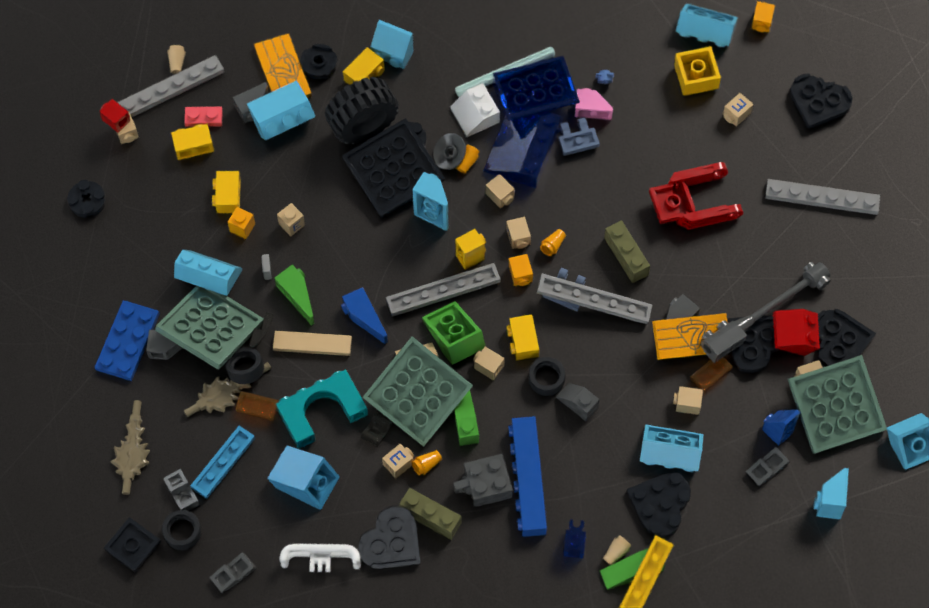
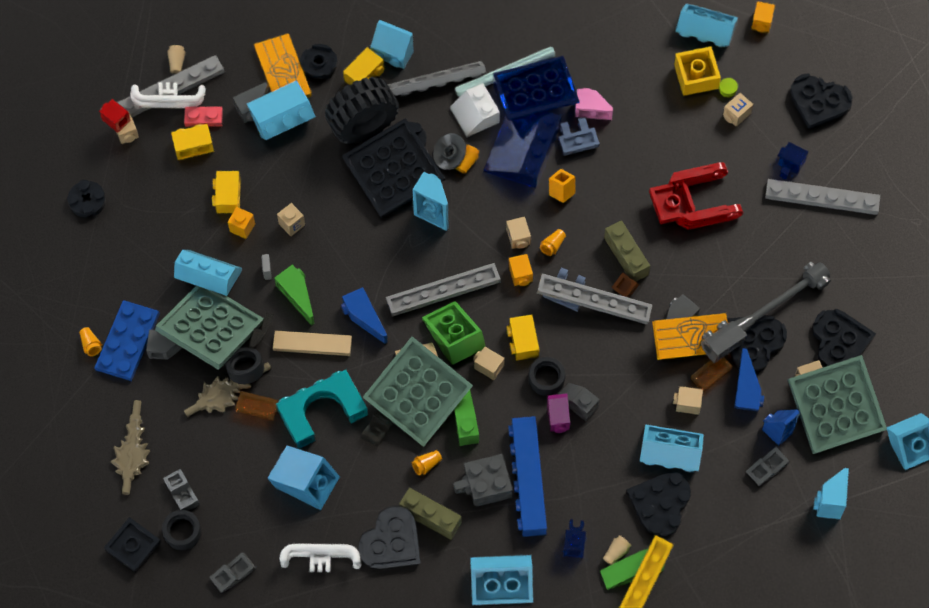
(90, 342): none -> light orange cone
(167, 97): none -> white piece
(222, 462): dark azure plate -> none
(398, 460): tan brick -> none
(438, 78): none -> light grey plate
(470, 248): yellow brick -> none
(500, 191): tan brick -> none
(501, 580): none -> medium azure slope
(558, 413): none -> magenta slope
(562, 185): none -> light orange brick
(604, 76): medium blue plate -> none
(625, 285): none -> reddish brown plate
(728, 87): none -> lime tile
(748, 388): none -> blue slope
(791, 159): none -> clear blue brick
(796, 331): red slope -> none

